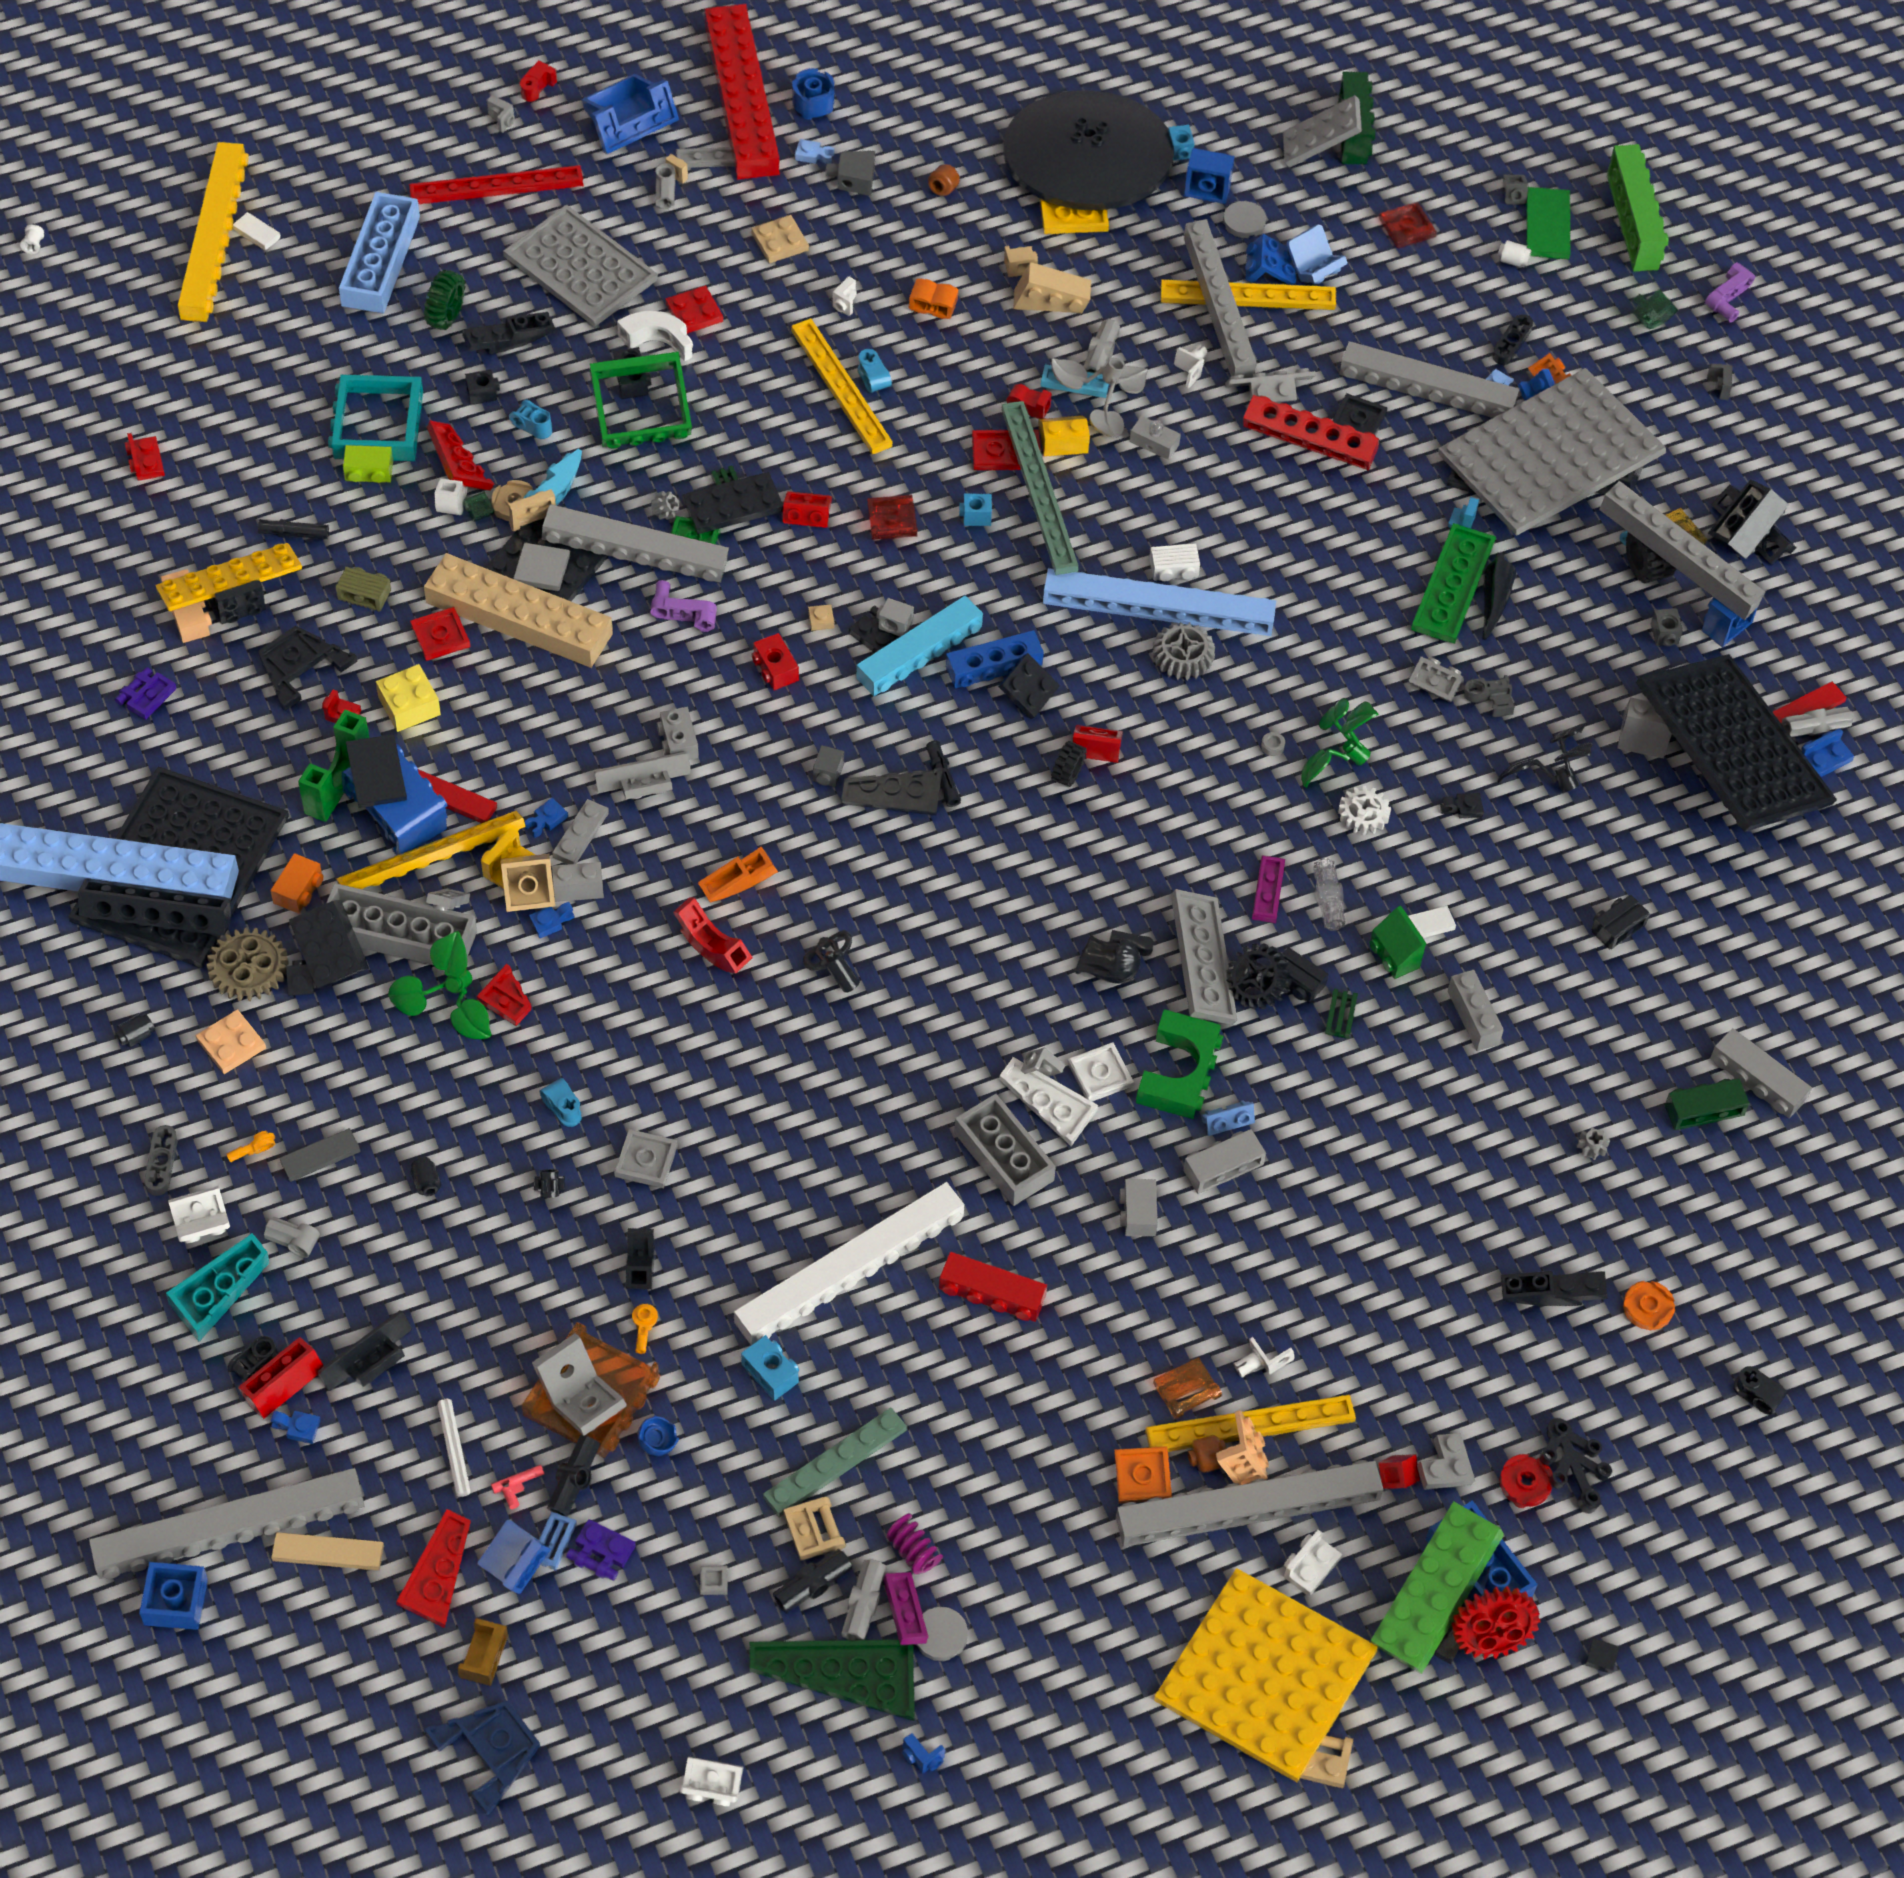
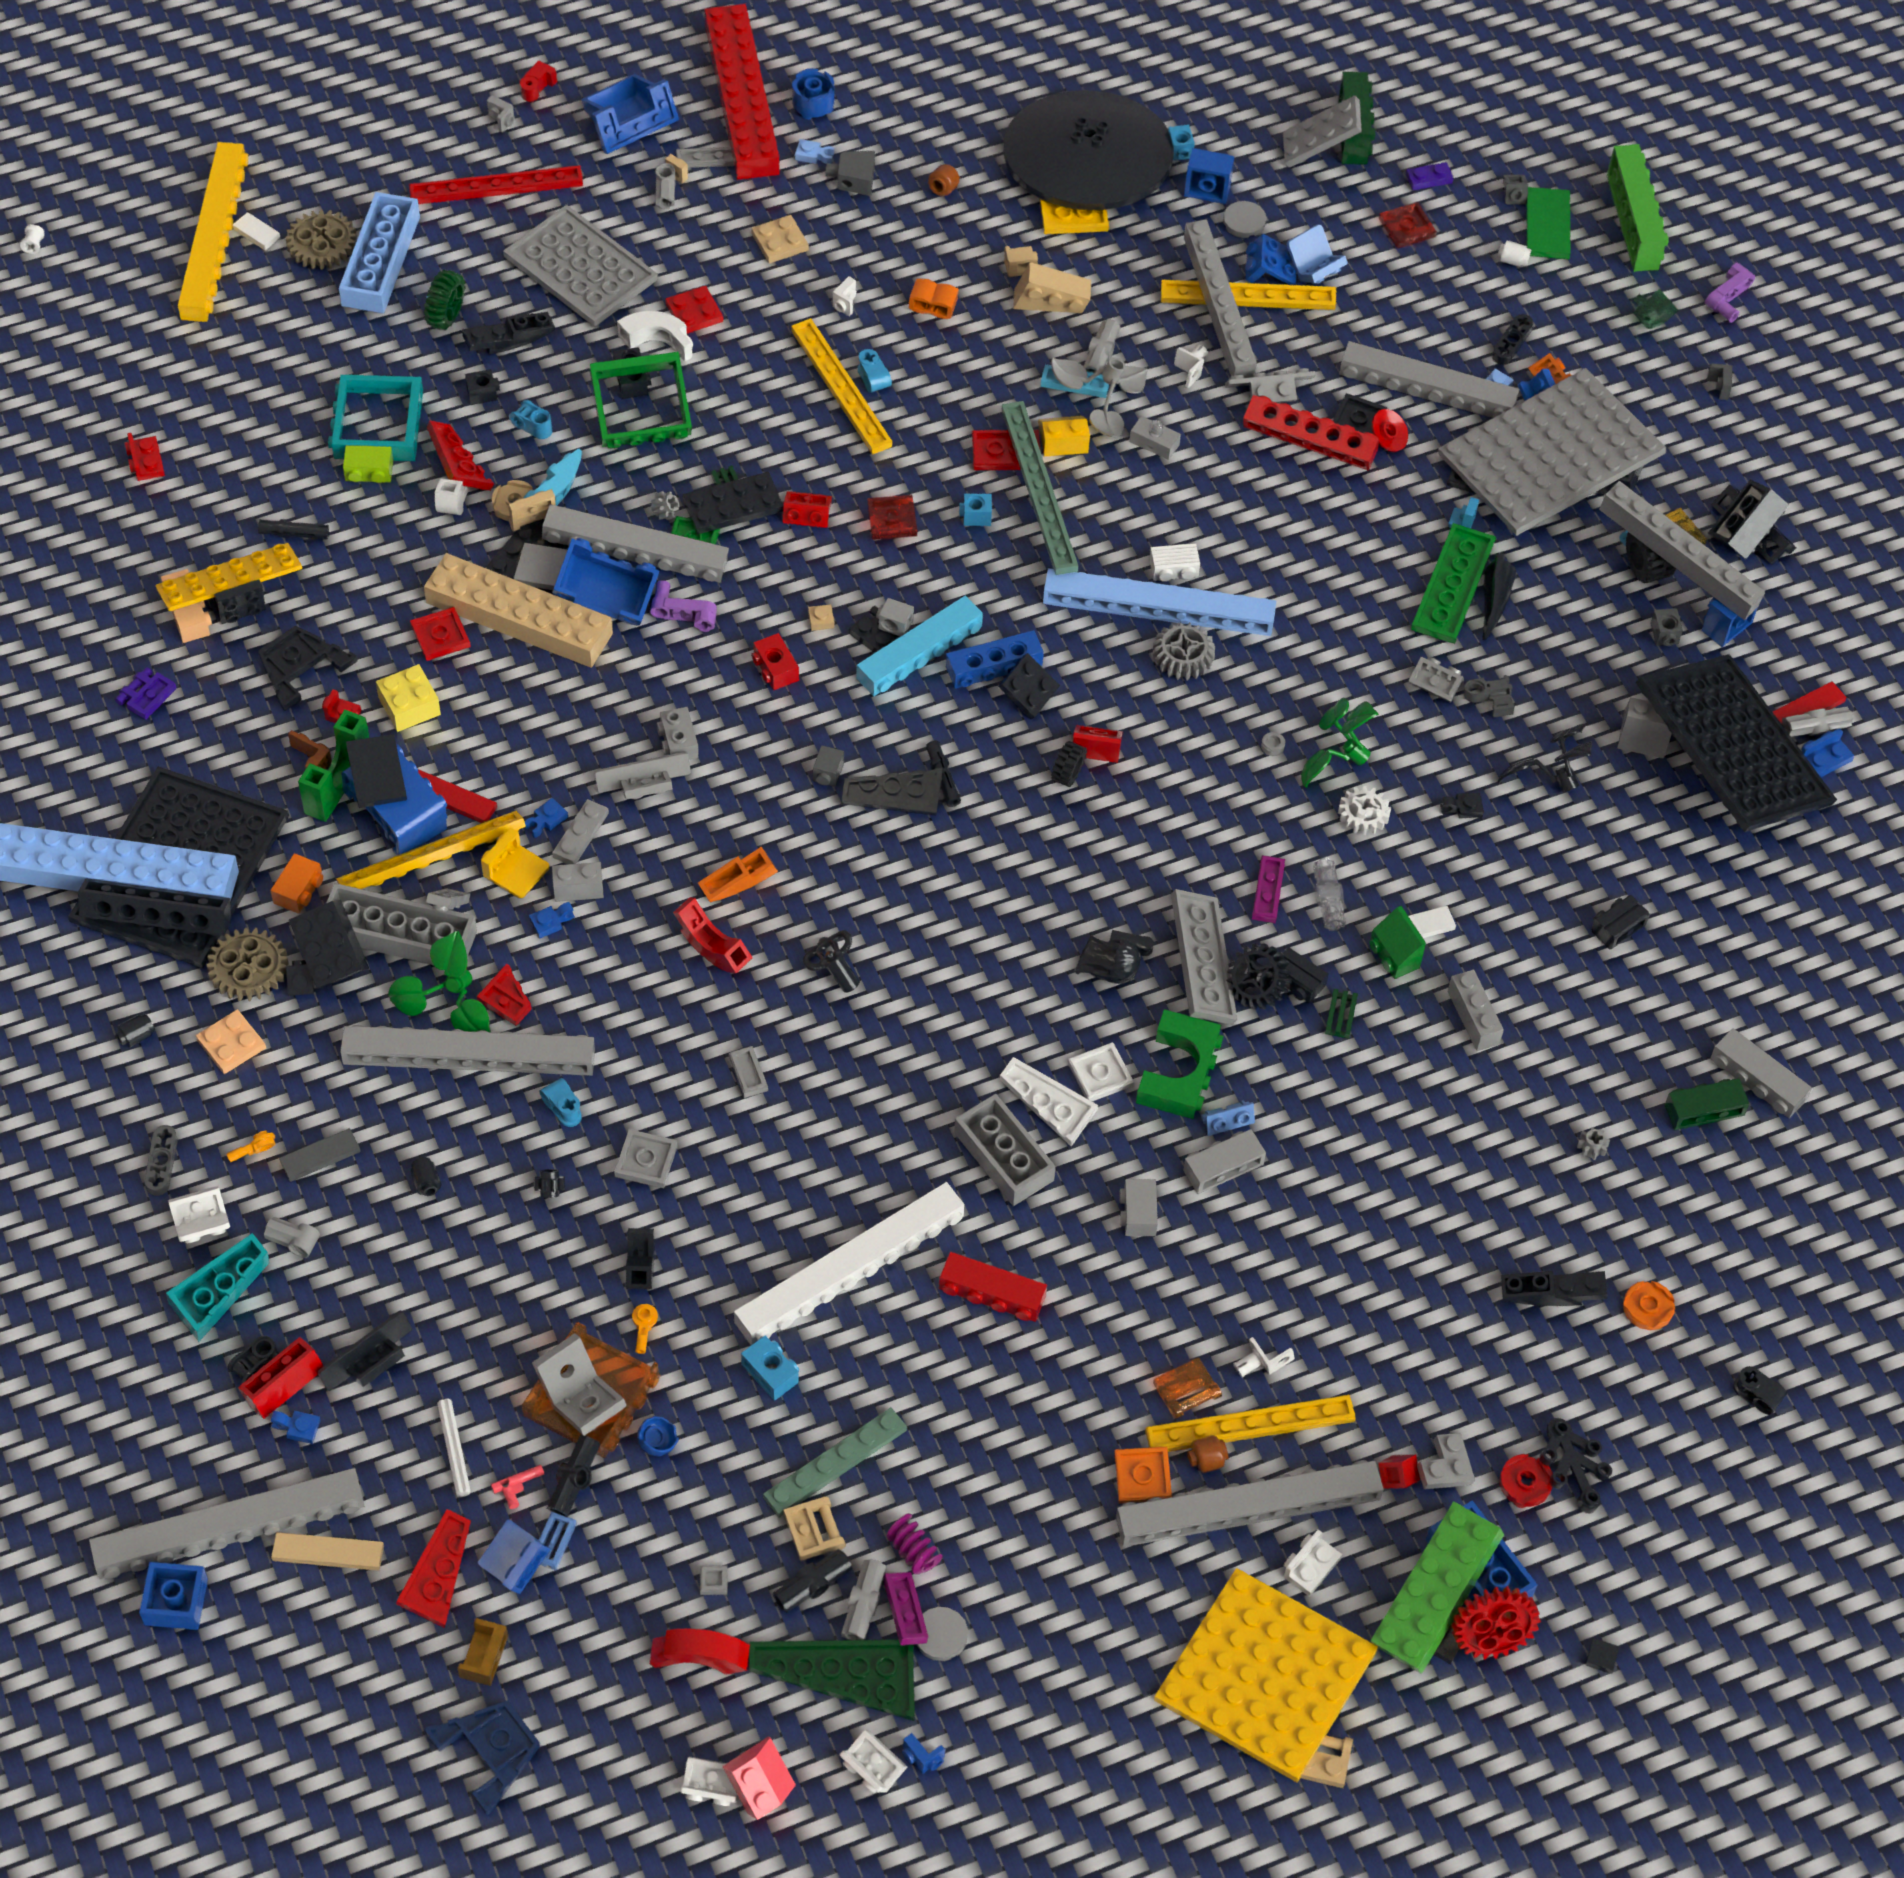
(318, 753): none -> dark orange bracket
(321, 239): none -> dark tan gear
(363, 588): olive brick -> none
(468, 1050): none -> light grey brick
(478, 506): clear green plate -> none
(527, 882): tan slope -> none
(604, 583): none -> blue windscreen
(604, 1543): dark purple plate -> none
(700, 1647): none -> red arch
(748, 1071): none -> light grey tile
(760, 1778): none -> coral slope
(873, 1762): none -> white bracket
(1036, 403): red leg -> none
(1042, 1061): light grey bracket -> none
(1246, 1460): light nougat bracket -> none
(1390, 430): none -> red dish
(1429, 176): none -> dark purple plate

